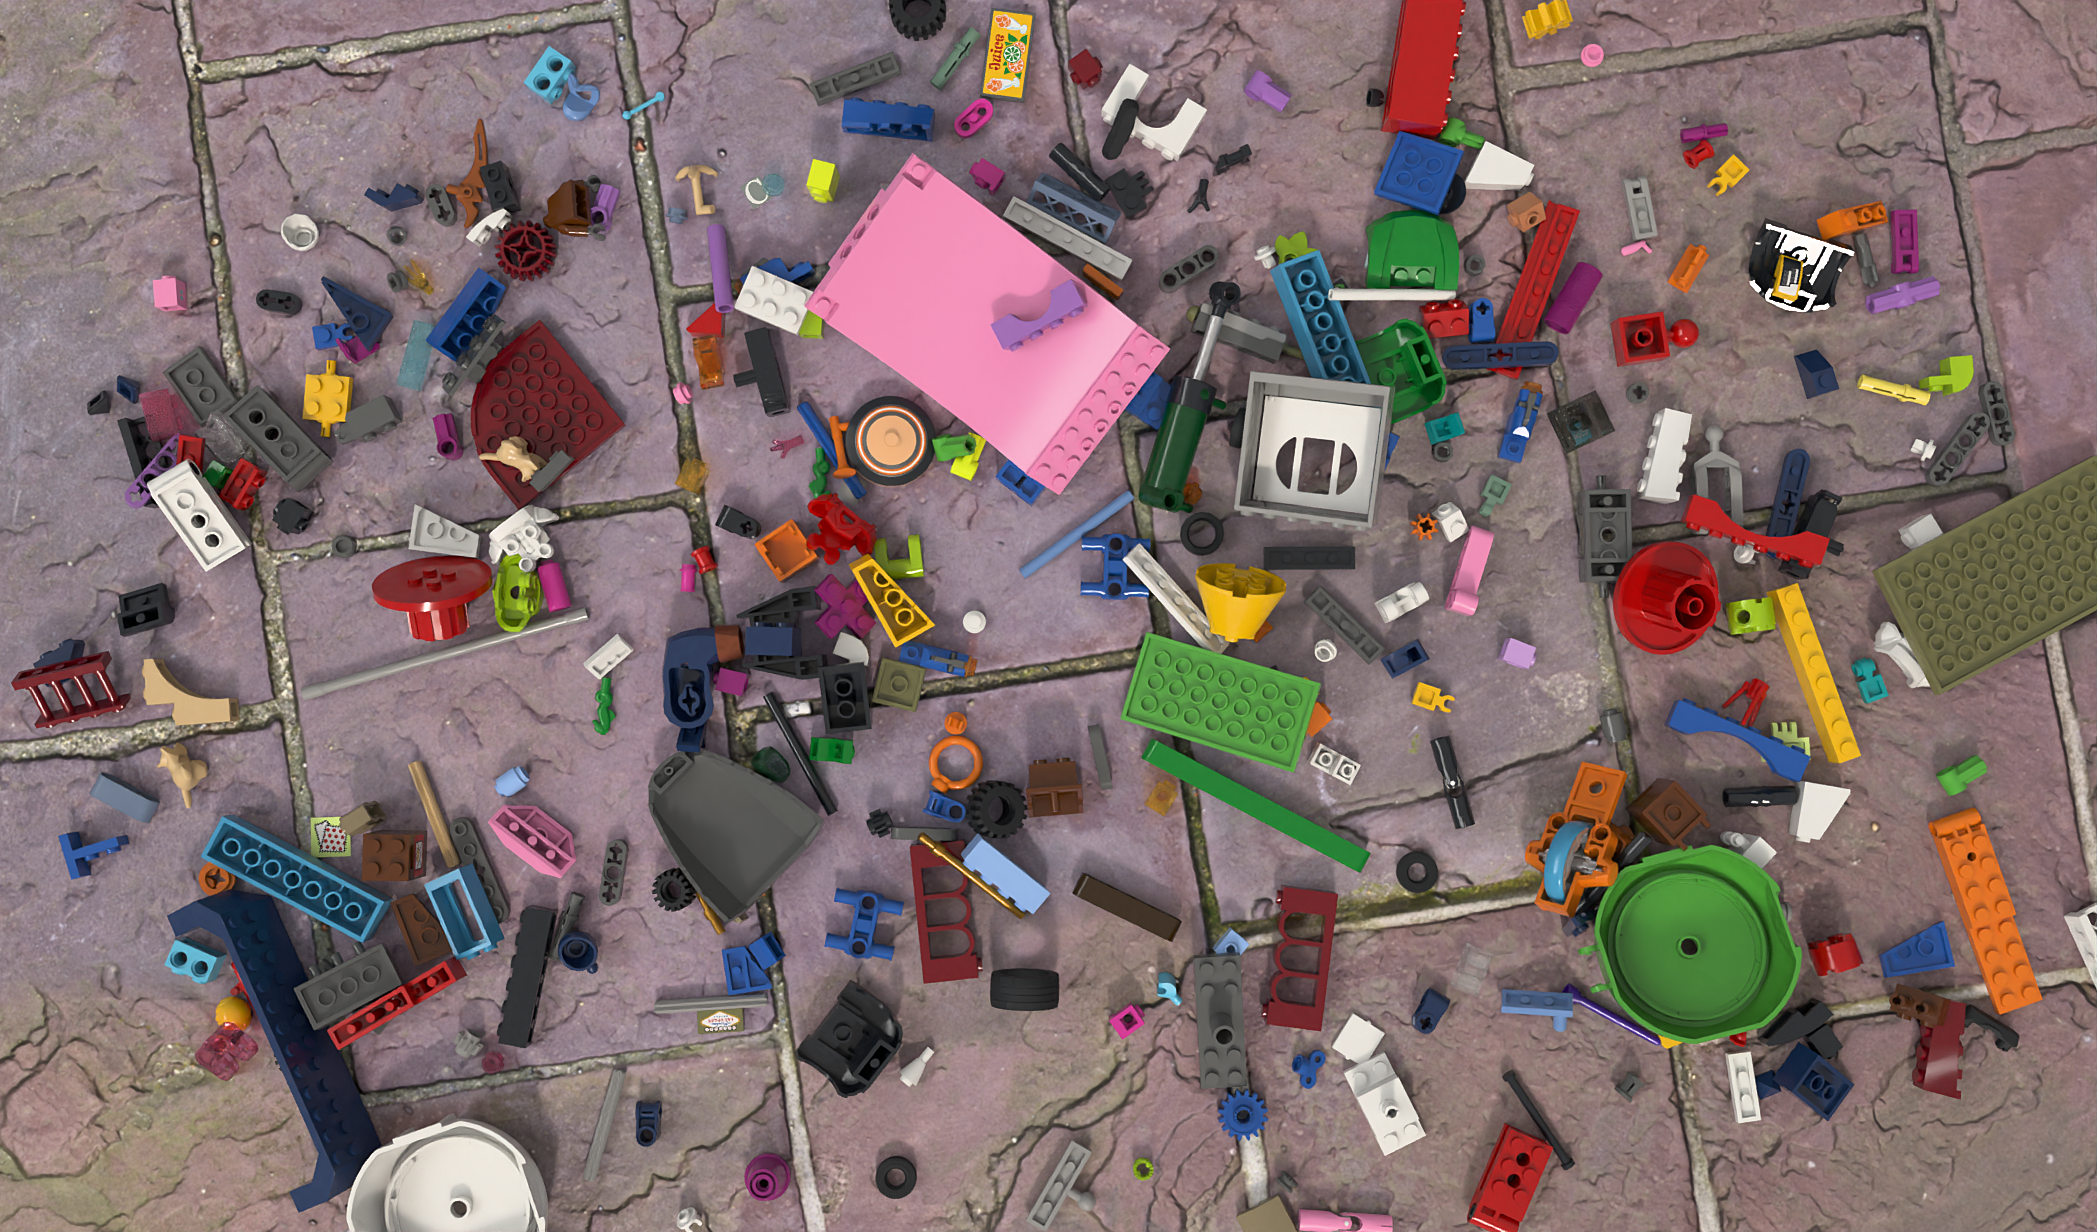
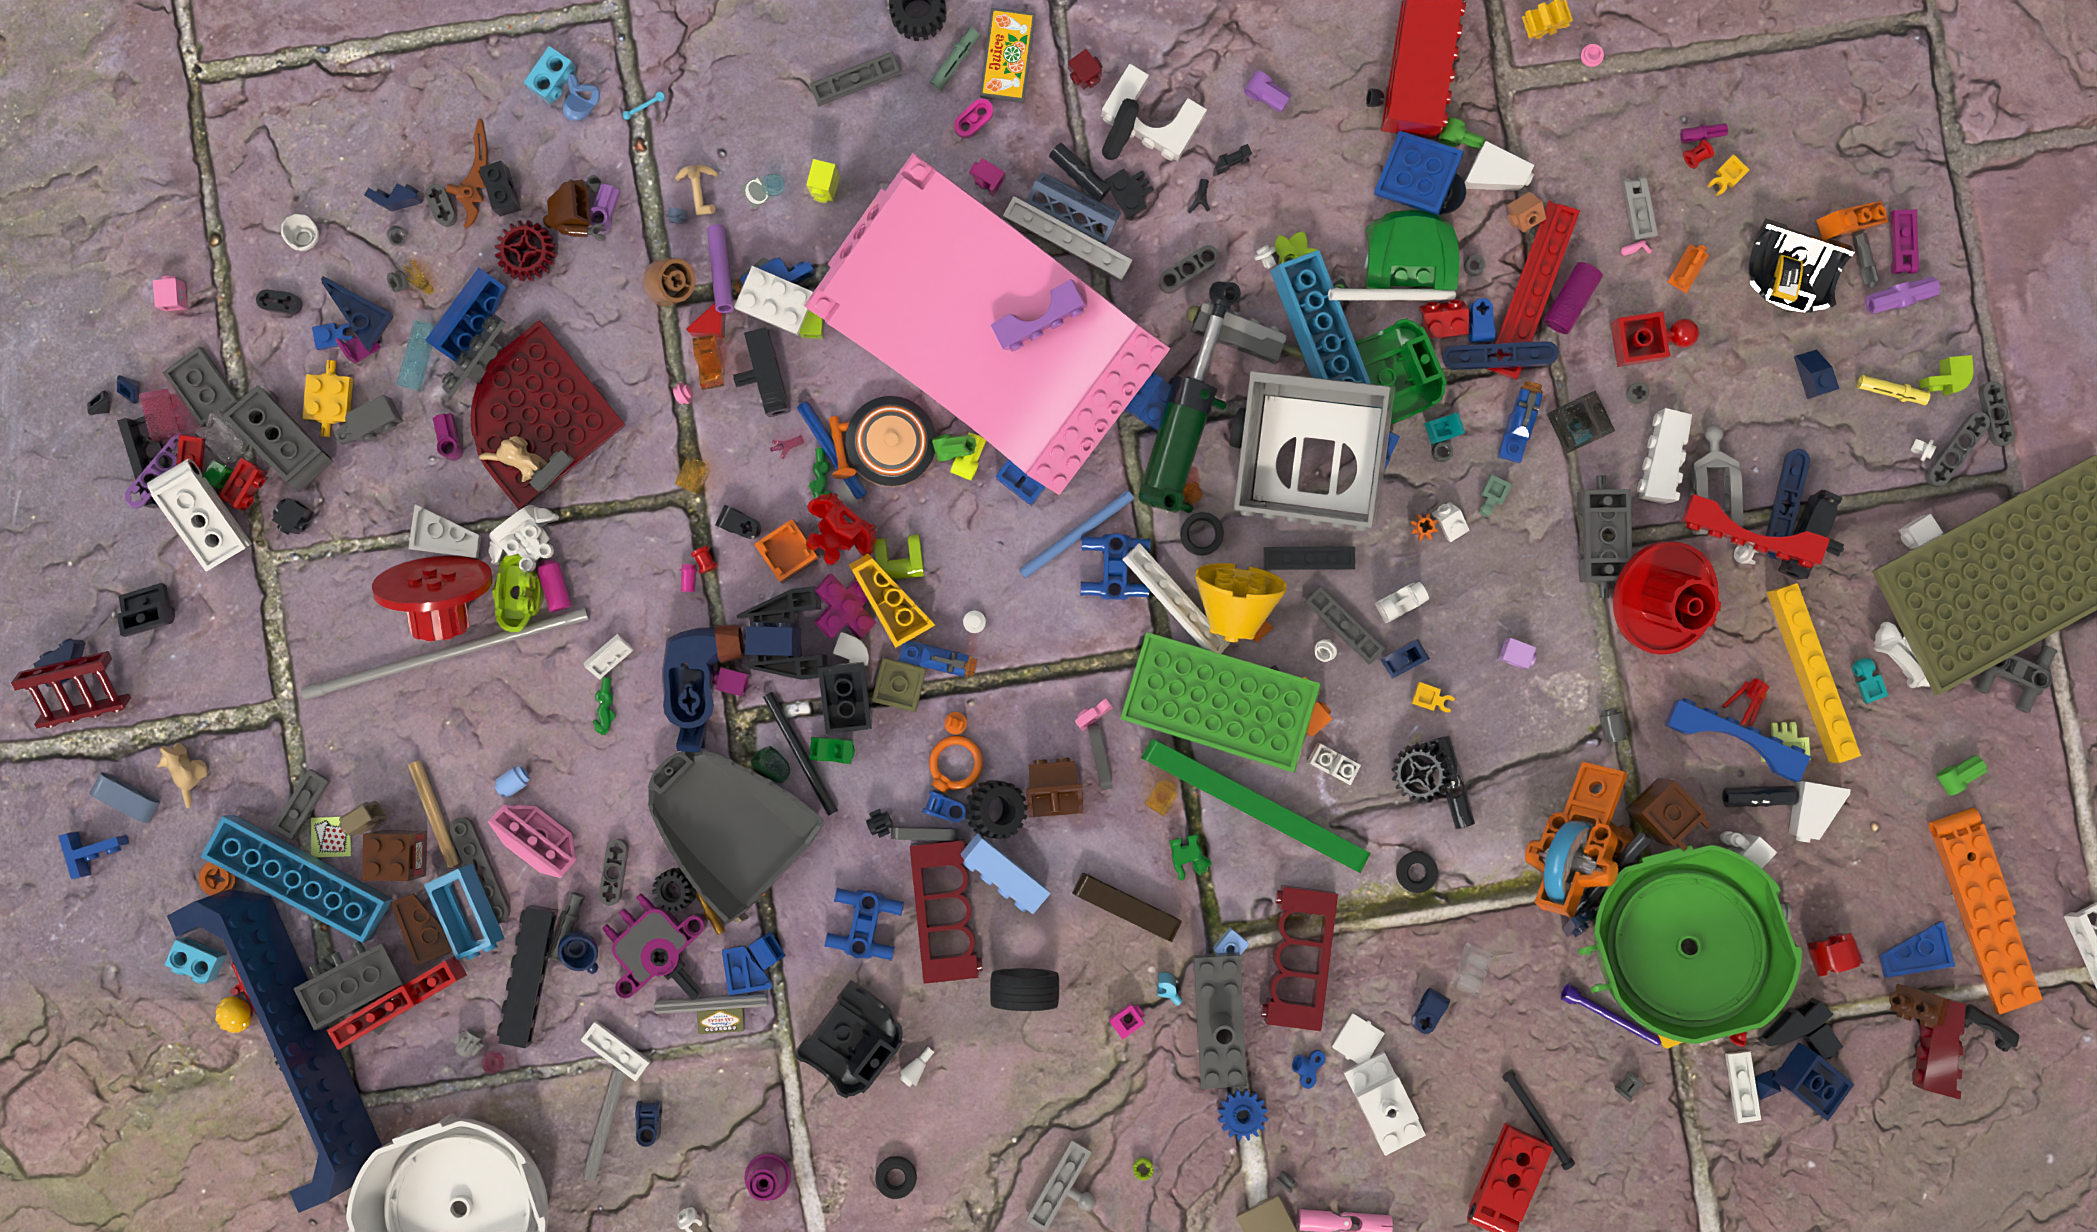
(188, 706): tan arch -> none
(214, 1050): clear pink piece -> none
(301, 804): none -> dark grey plate
(344, 546): dark grey tile -> none
(496, 221): white slope -> none
(615, 1050): none -> white plate
(644, 941): none -> piece
(668, 281): none -> medium nougat brick
(888, 120): blue wedge -> none
(938, 849): pearl gold bar -> none
(1089, 717): none -> bright pink plate
(1102, 282): orange tile -> none
(1188, 853): none -> green animal
(1426, 780): none -> black gear
(1463, 590): bright pink beam -> none
(1539, 1003): medium blue piece -> none
(1750, 615): lime brick -> none
(2021, 673): none -> dark grey piece

